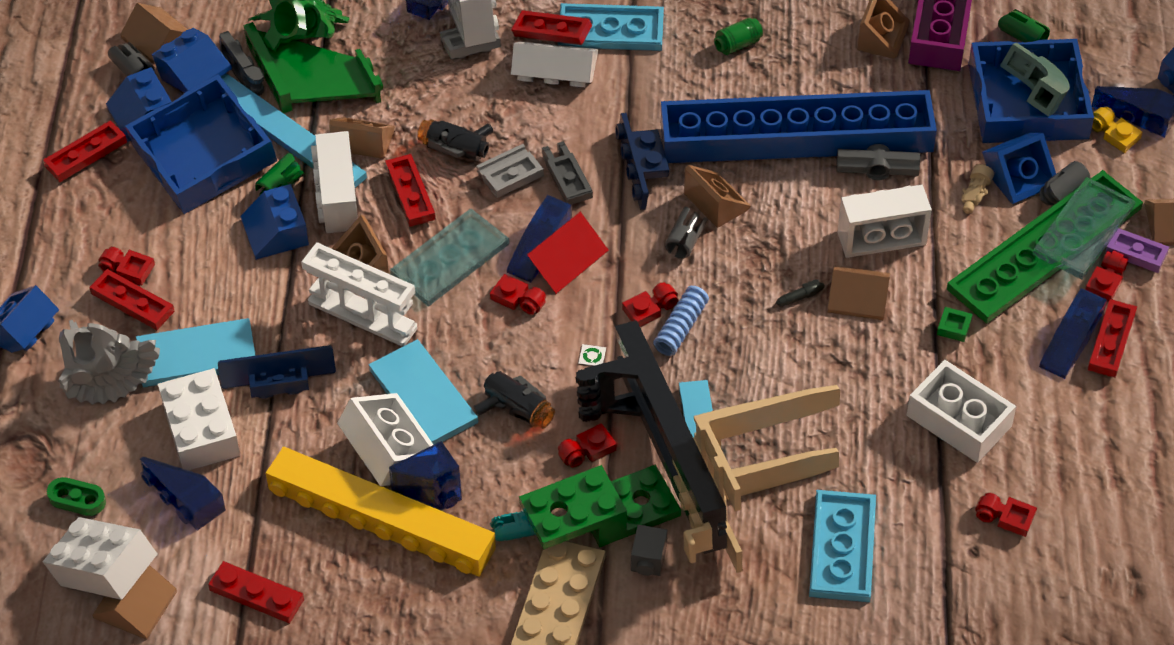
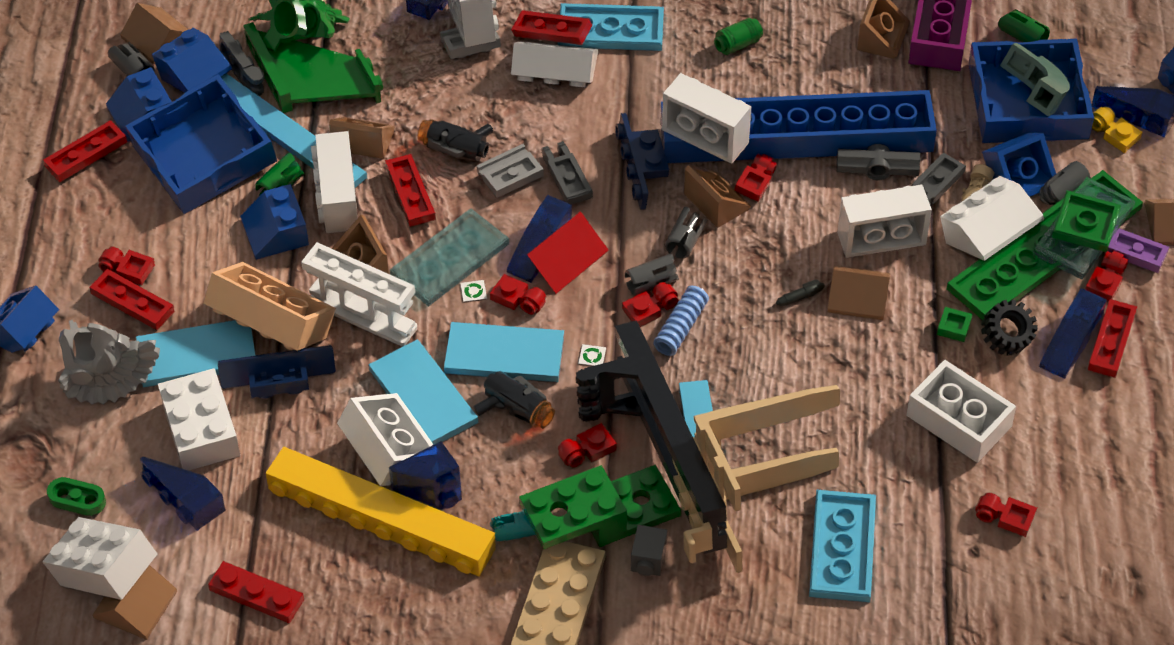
(269, 306): none -> light nougat brick
(473, 290): none -> white sticker
(508, 349): none -> medium azure tile
(649, 274): none -> dark grey arm
(706, 118): none -> white brick
(757, 177): none -> red plate
(940, 176): none -> dark grey hinge
(990, 218): none -> white slope
(1021, 319): none -> black tyre
(1086, 221): none -> green plate

